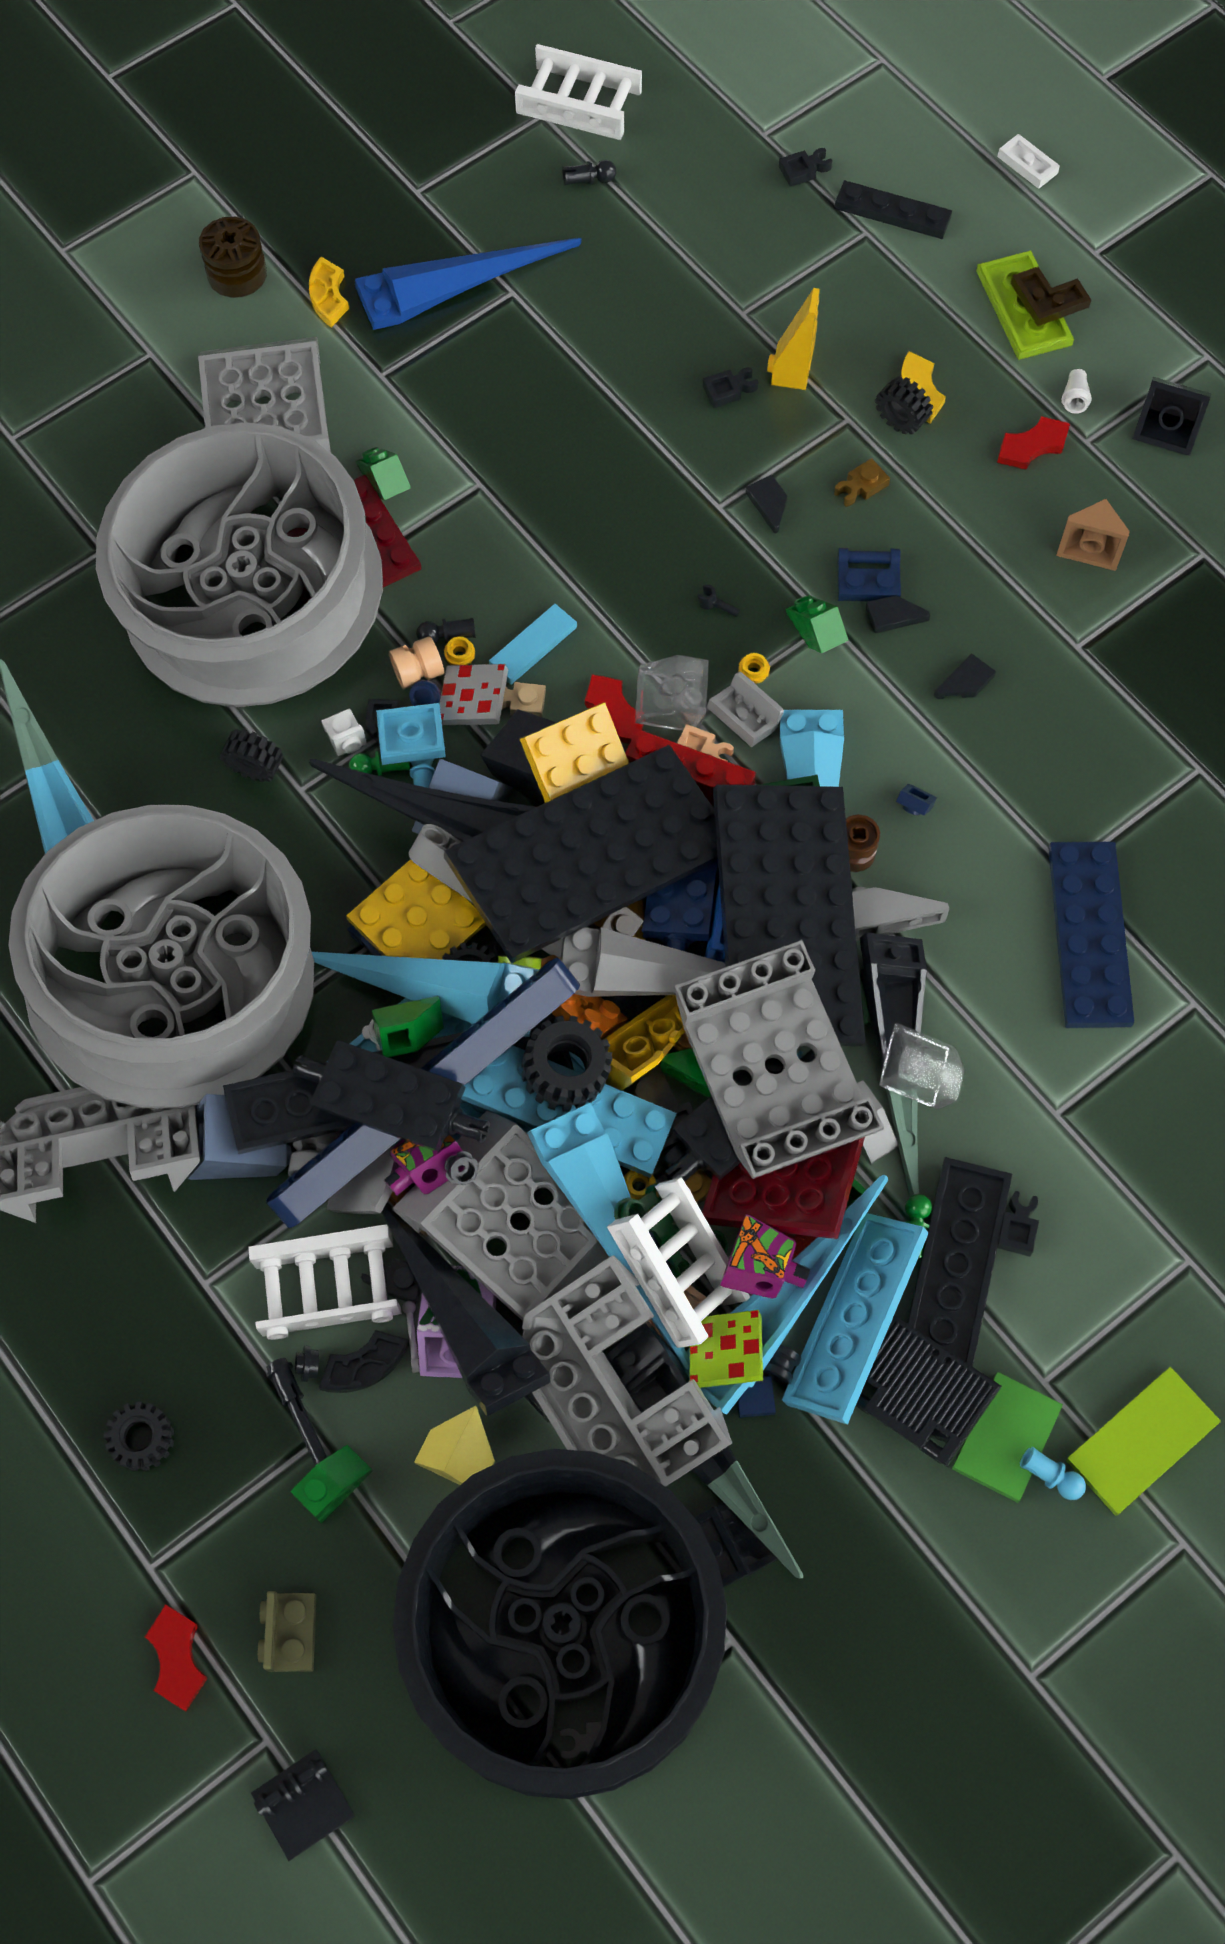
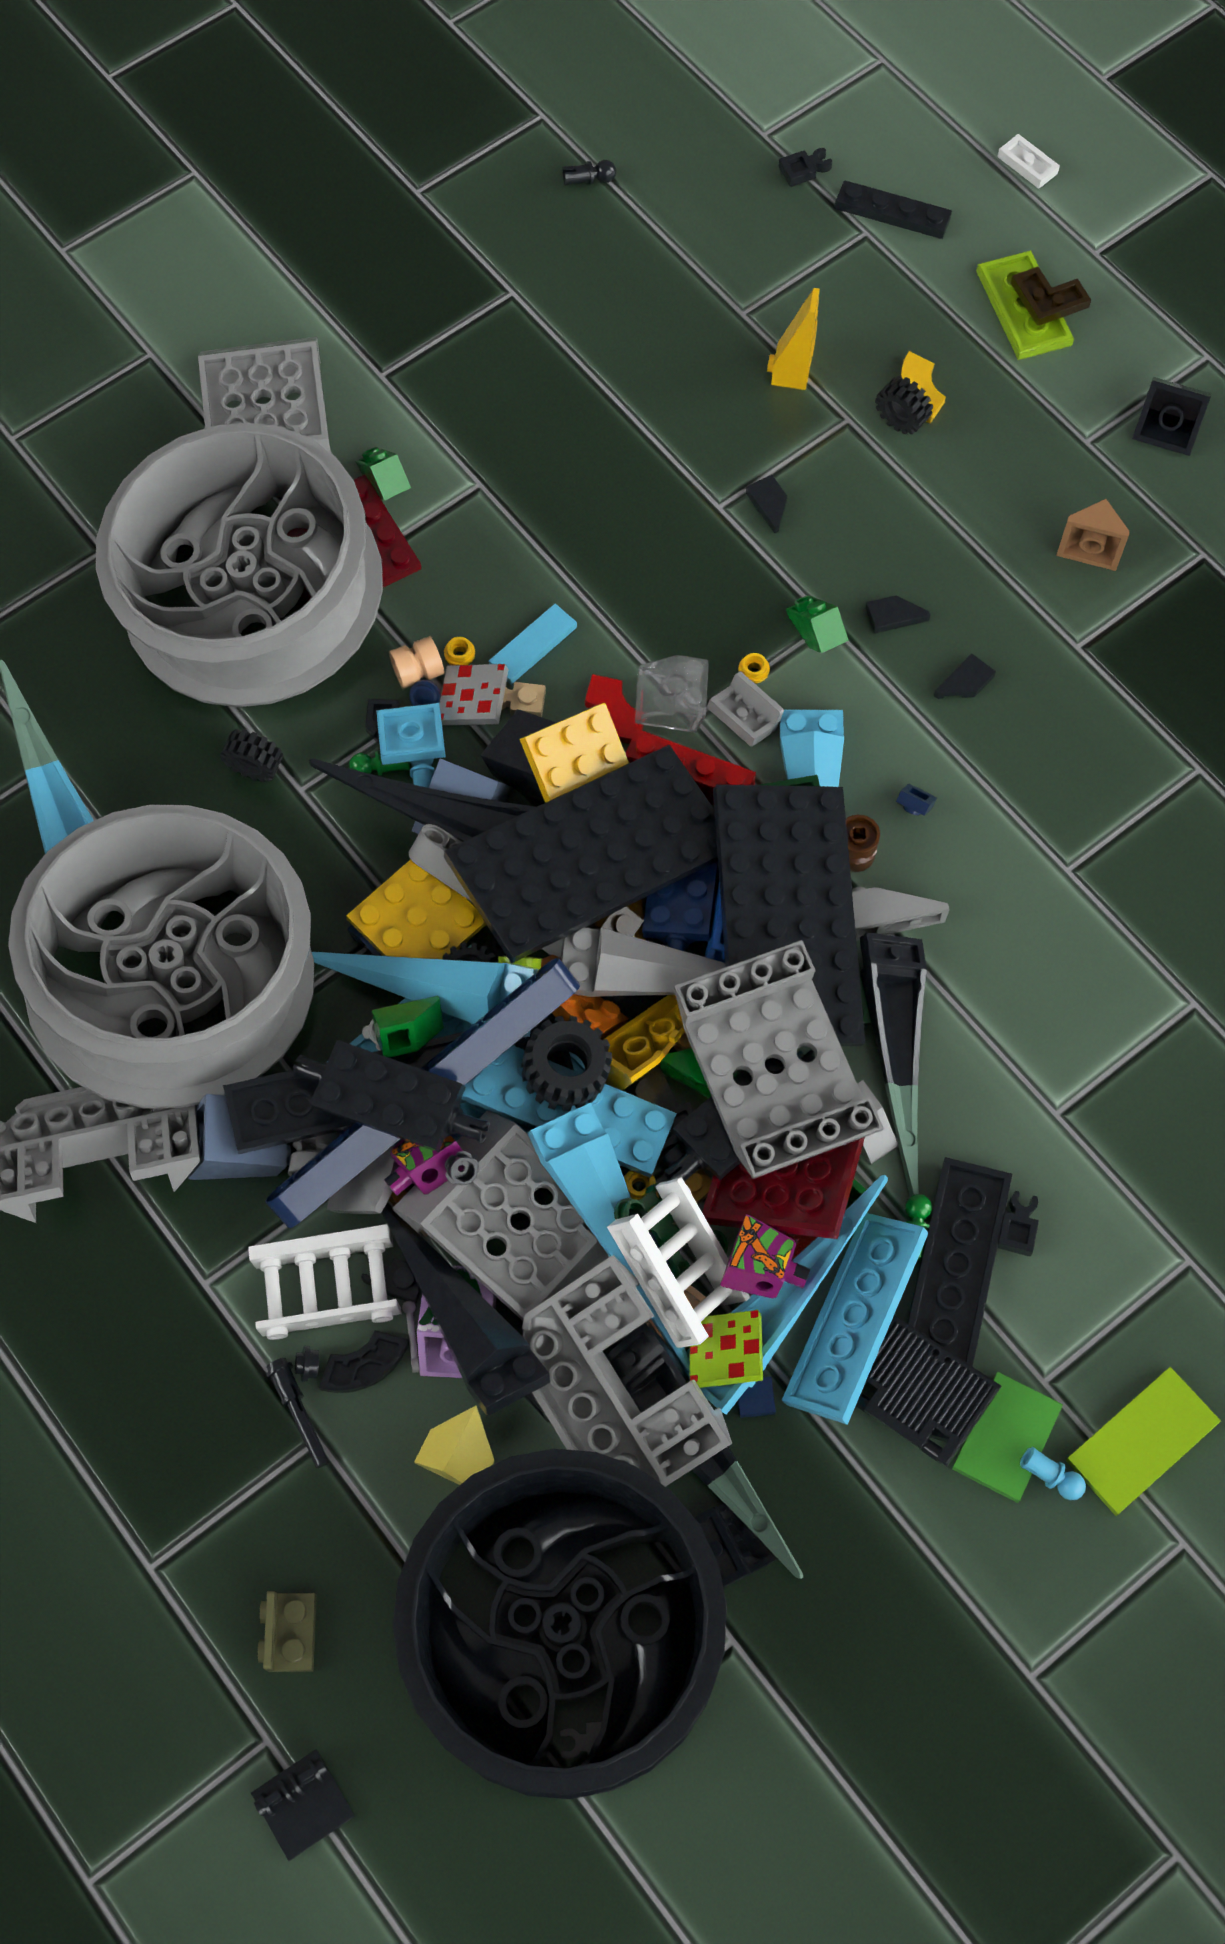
(124, 1421): black tyre -> none
(179, 1675): red tile -> none
(233, 256): dark brown wheel -> none
(325, 293): yellow tile -> none
(331, 1482): green slope -> none
(344, 732): white bracket -> none
(414, 288): blue plate -> none
(449, 630): black pin -> none
(573, 112): white fence -> none
(704, 742): light nougat plate -> none
(712, 601): black hand -> none
(726, 388): black plate -> none
(782, 1365): black wheel -> none
(863, 480): pearl gold plate -> none
(868, 584): dark blue plate -> none
(922, 1068): clear slope -> none
(1044, 438): red tile -> none
(1076, 393): white cone -> none
(1090, 935): dark blue plate -> none

